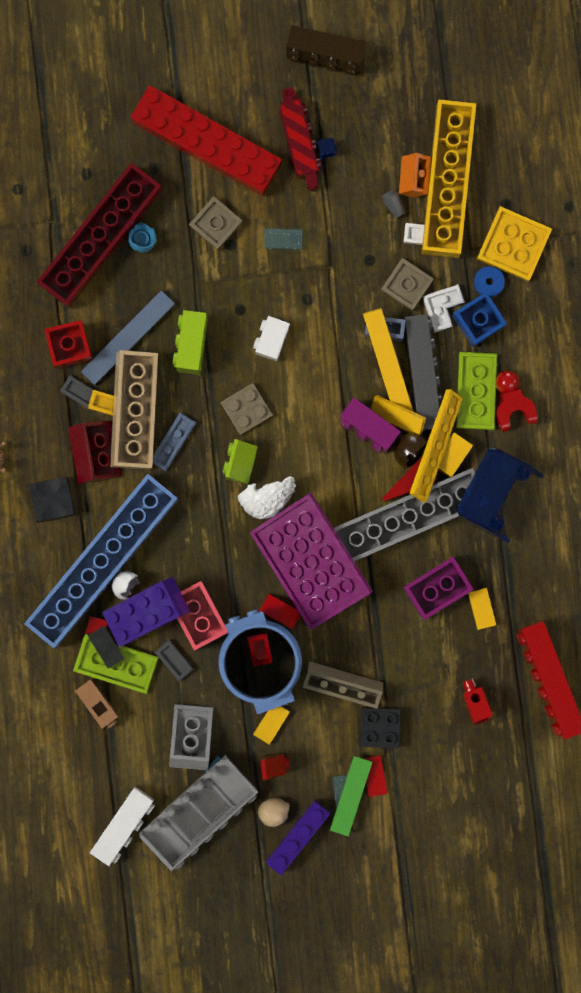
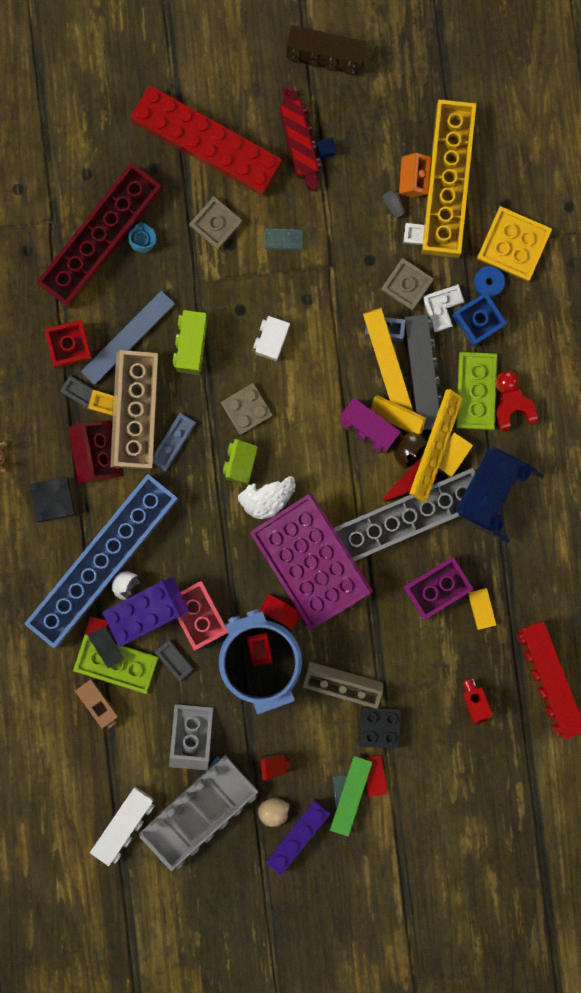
(271, 724): yellow tile -> none

